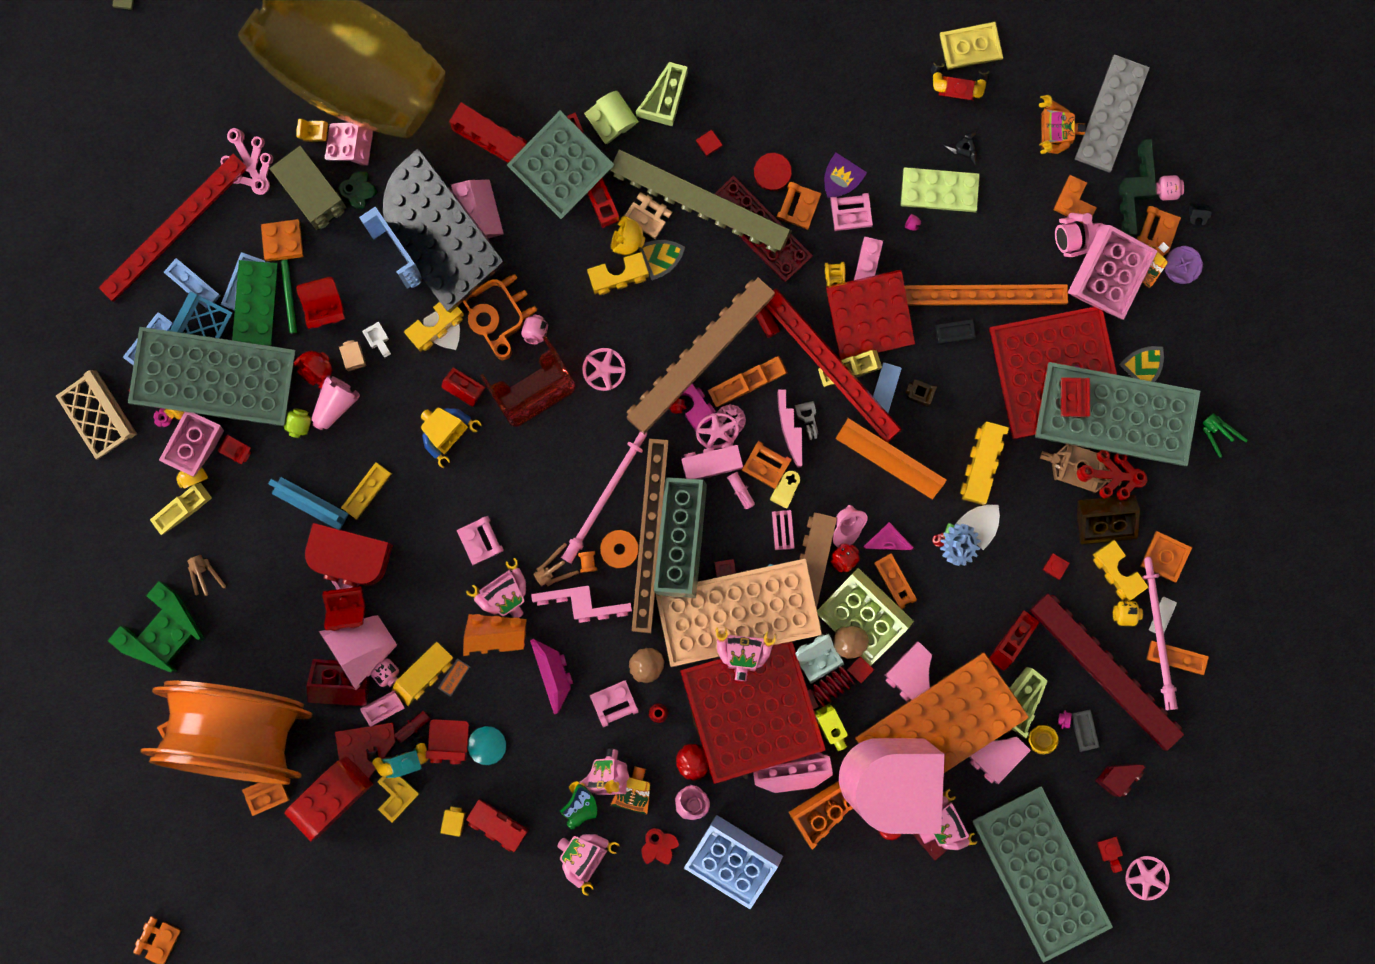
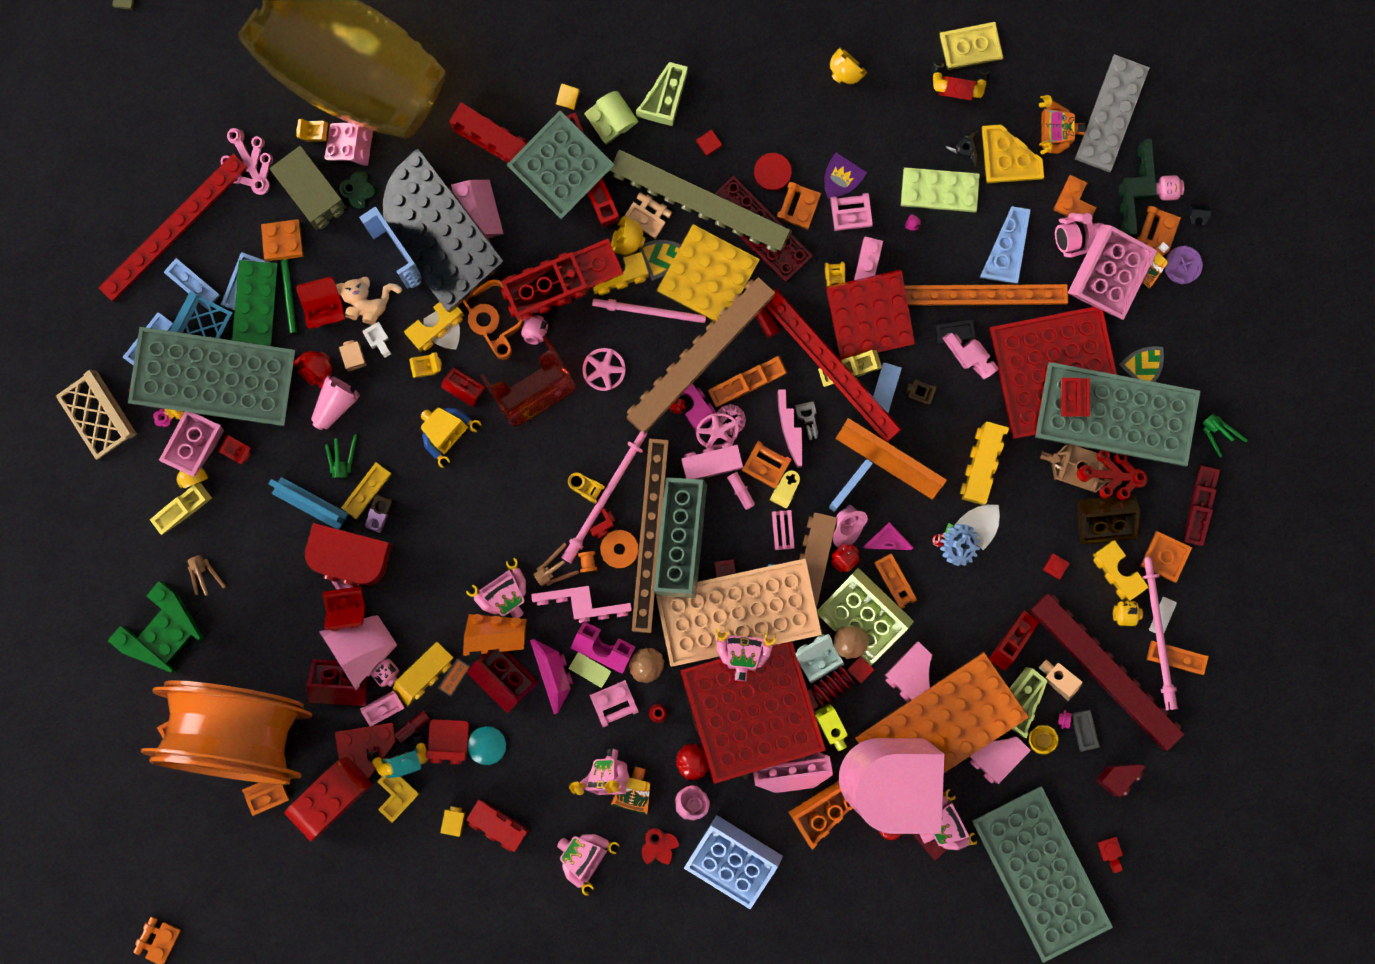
(297, 422): lime head -> none
(339, 469): none -> green plant
(356, 293): none -> light nougat animal
(379, 512): none -> leg
(425, 365): none -> yellow bracket
(474, 544): bright pink plate -> none
(502, 678): none -> dark red slope
(560, 280): none -> red wedge
(568, 96): none -> yellow slope
(580, 807): green arm -> none
(586, 487): none -> yellow piece
(589, 644): none -> dark pink arch
(590, 669): none -> yellowish green tile
(602, 529): none -> red bracket
(612, 305): none -> bright pink bar
(707, 273): none -> yellow plate
(846, 68): none -> yellow cylinder
(850, 485): none -> light blue tile
(971, 354): none -> bright pink plate
(1007, 252): none -> light blue wing
(1008, 157): none -> yellow plate
(1067, 685): none -> light nougat torso
(1147, 878): bright pink wheel -> none
(1201, 505): none -> dark red slope

